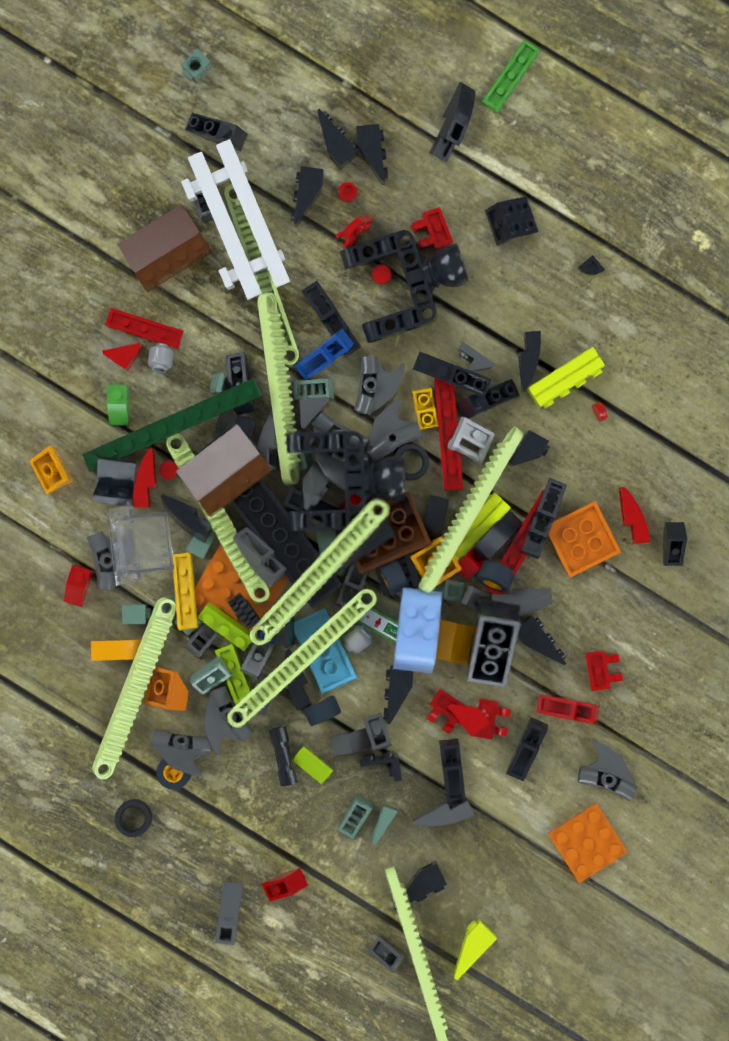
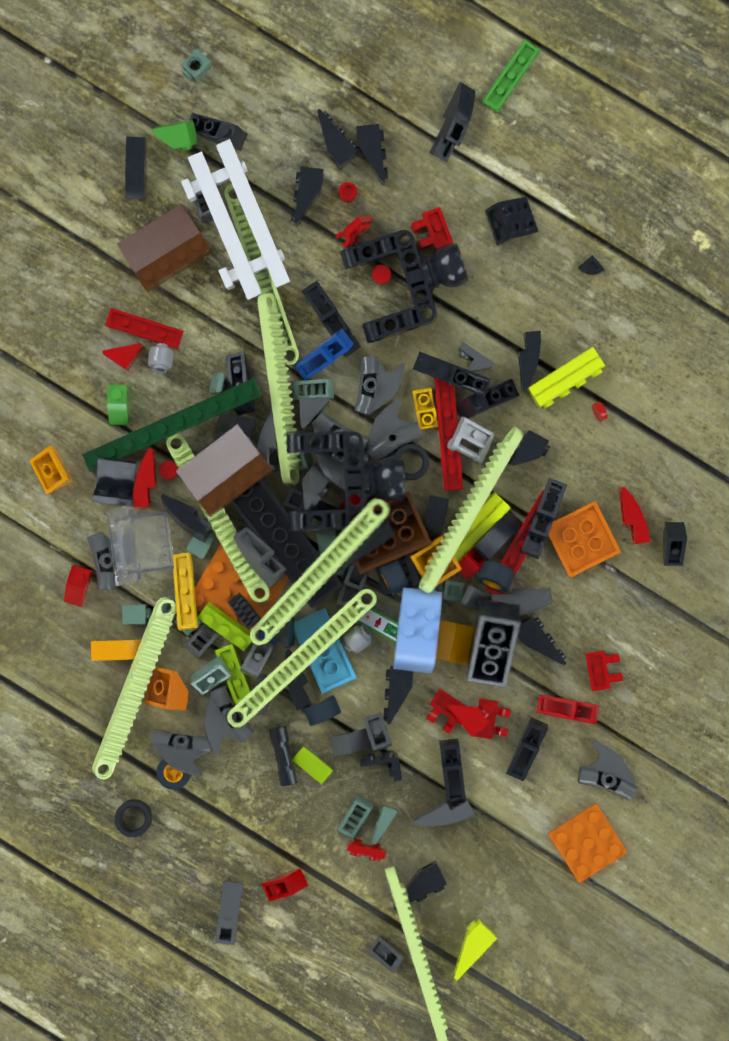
(135, 167): none -> black slope
(177, 135): none -> bright green slope
(374, 852): none -> red plate

